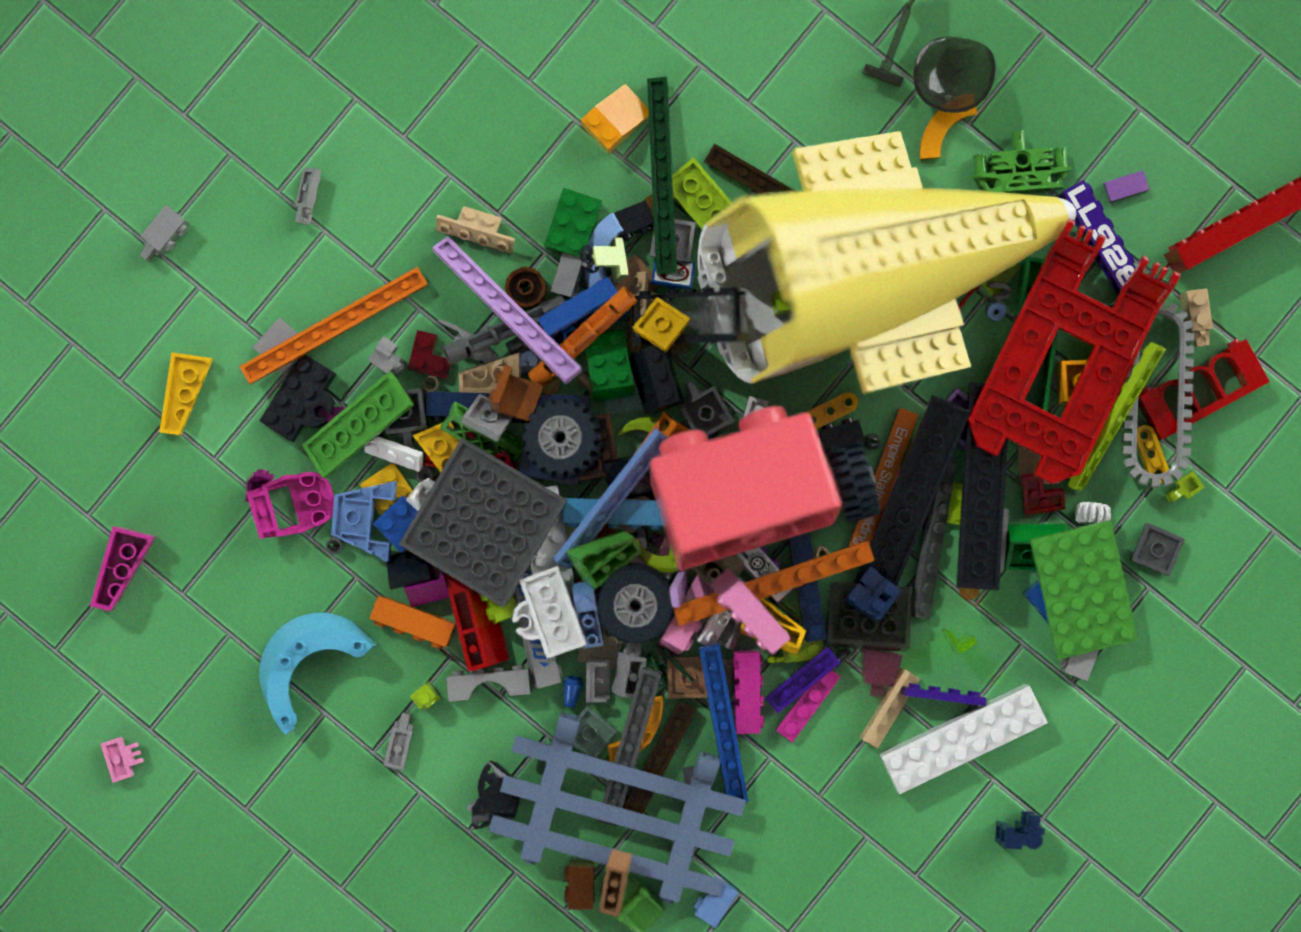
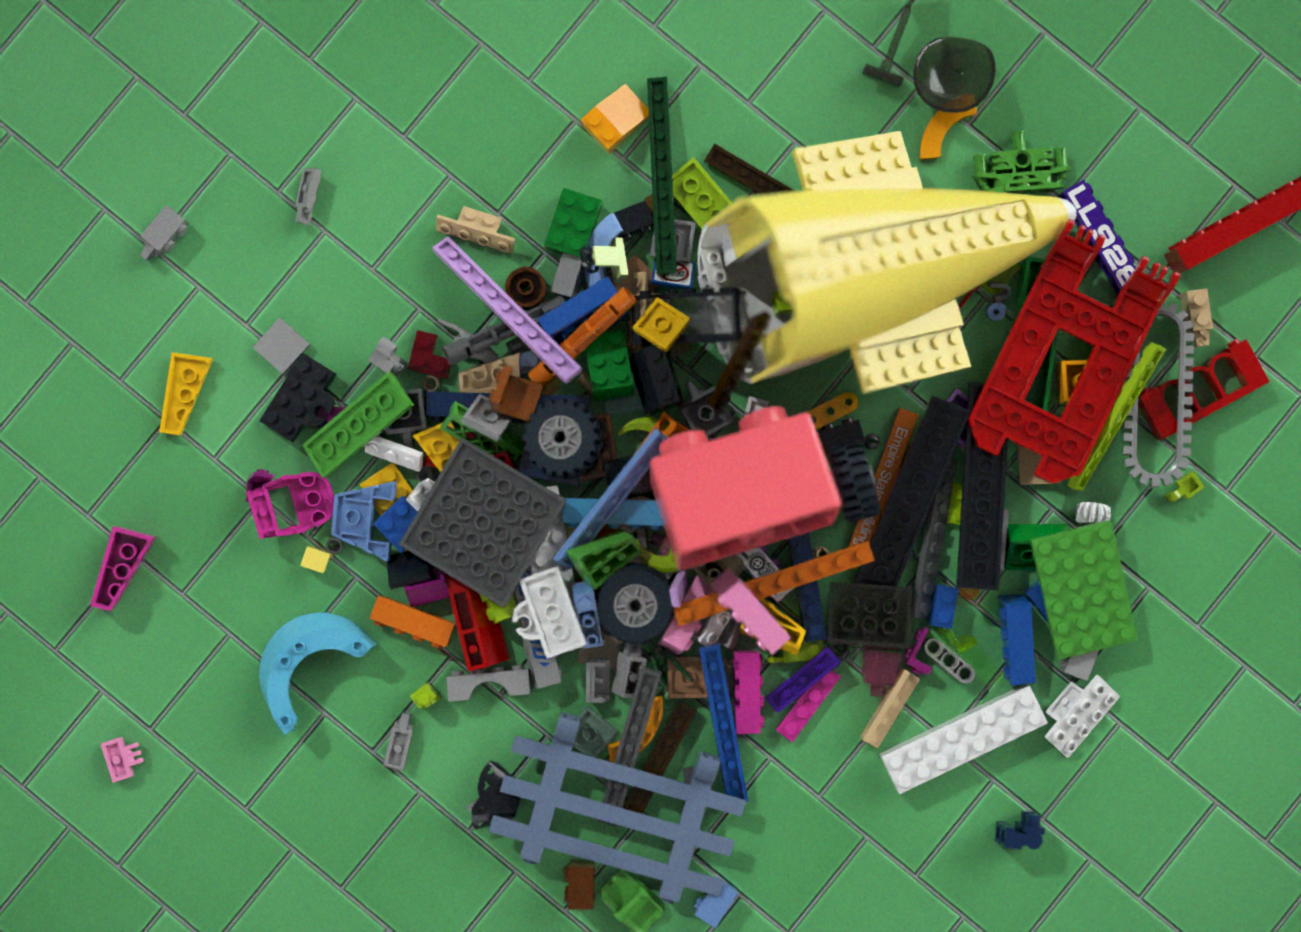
(315, 559): none -> light yellow panel
(333, 326): orange plate -> none
(572, 690): blue cone -> none
(615, 883): medium nougat brick -> none
(741, 356): none -> dark brown plate
(872, 604): dark blue hips -> none
(917, 666): none -> magenta bracket
(943, 606): none -> blue brick
(952, 695): dark purple plate -> none
(957, 664): none -> light grey beam
(1017, 639): none -> blue wedge
(1037, 499): dark red plate -> none
(1078, 713): none -> white bracket
(1126, 186): medium lavender tile -> none
(1152, 444): yellow plate -> none
(1157, 549): dark grey plate -> none

